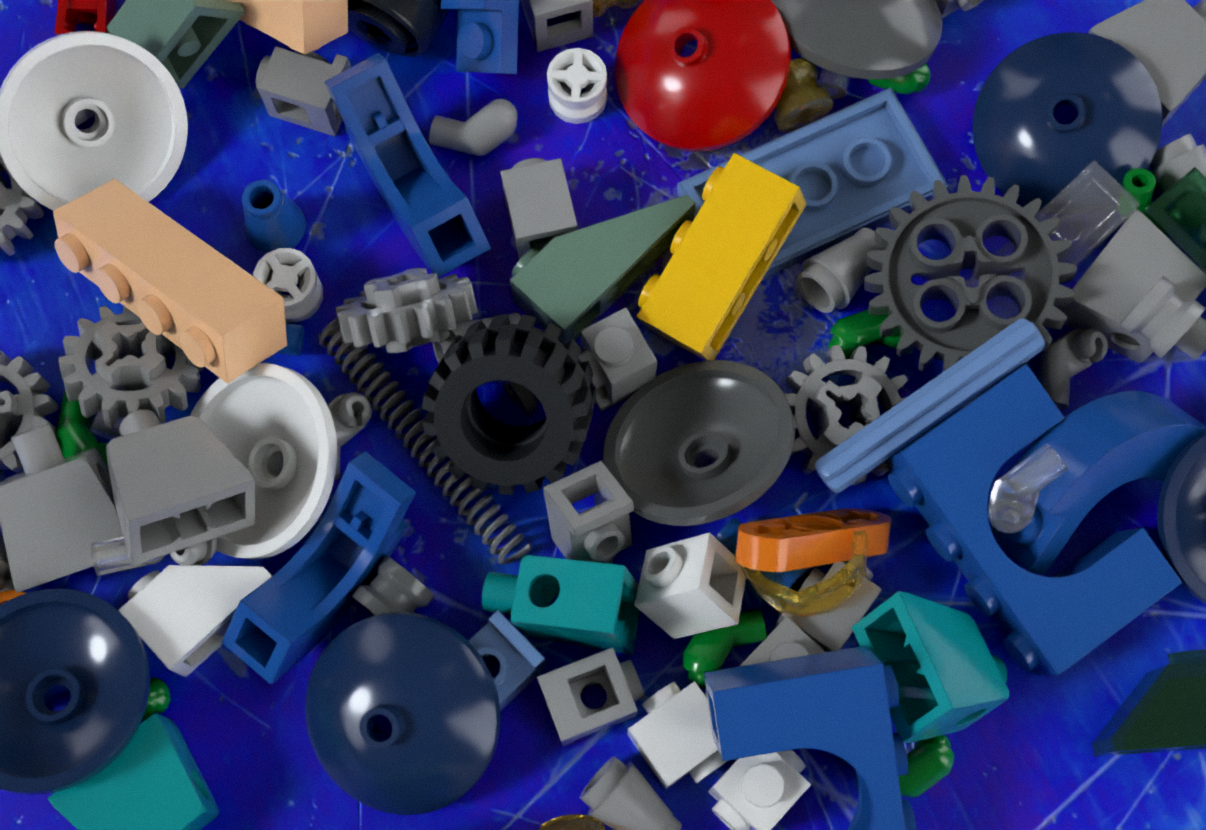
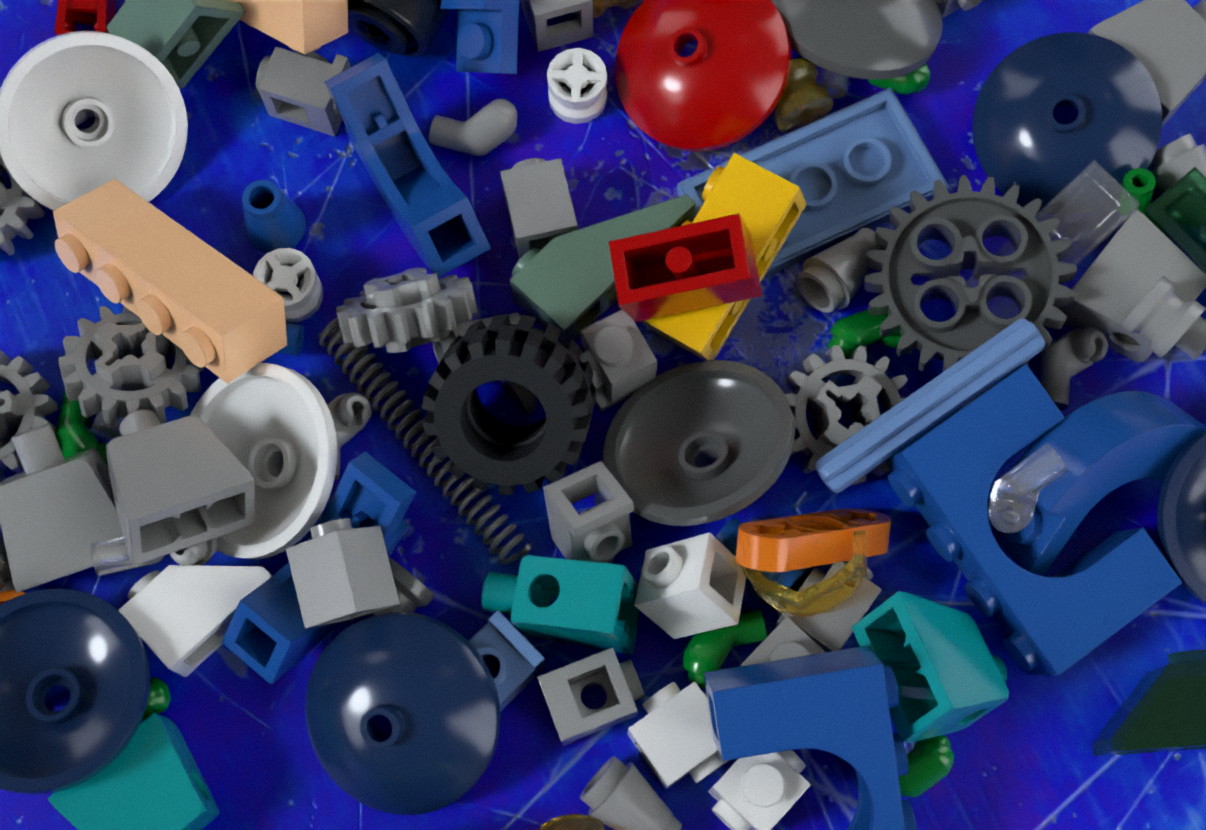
(341, 573): none -> light grey brick
(685, 268): none -> red brick

